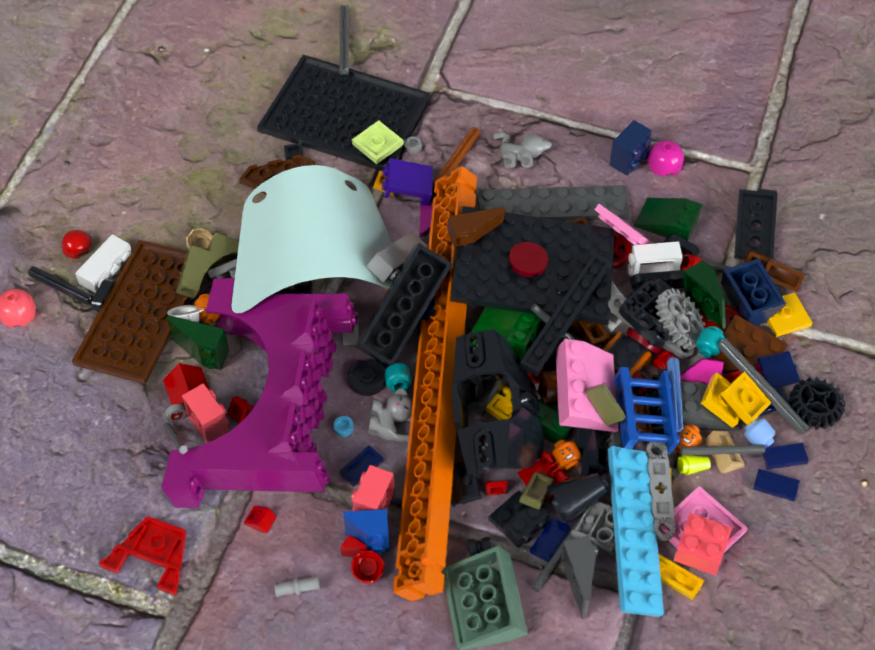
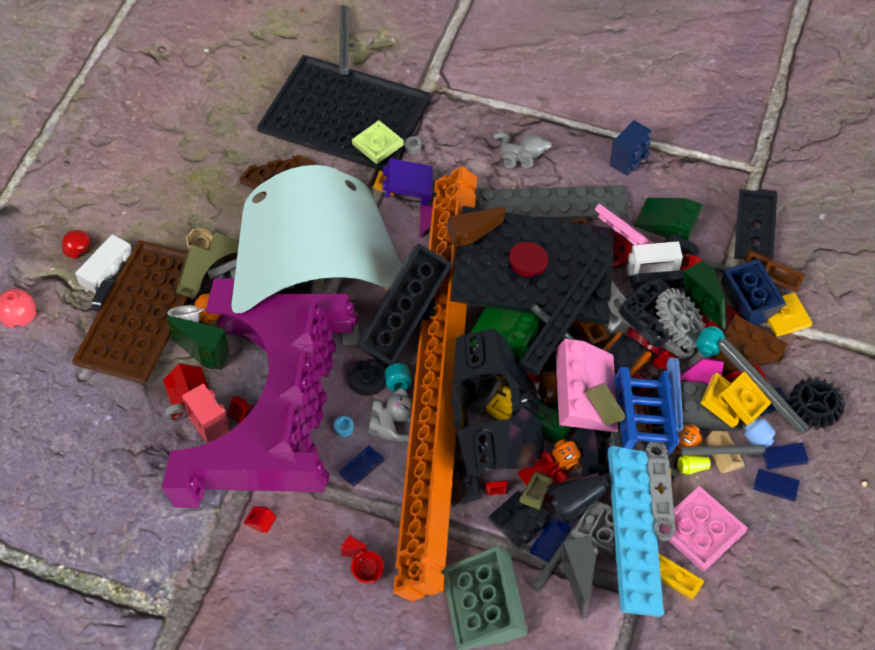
(60, 285): black axle -> none
(155, 543): red wing -> none
(175, 437): dark grey bar -> none
(293, 150): black tile -> none
(297, 586): light grey pin -> none
(369, 528): blue slope -> none
(374, 491): coral brick -> none
(390, 259): light grey brick -> none
(458, 155): dark orange axle -> none
(474, 545): black wheel -> none
(665, 158): dark pink cylinder -> none
(702, 544): coral brick -> none
(779, 369): clear blue piece -> none

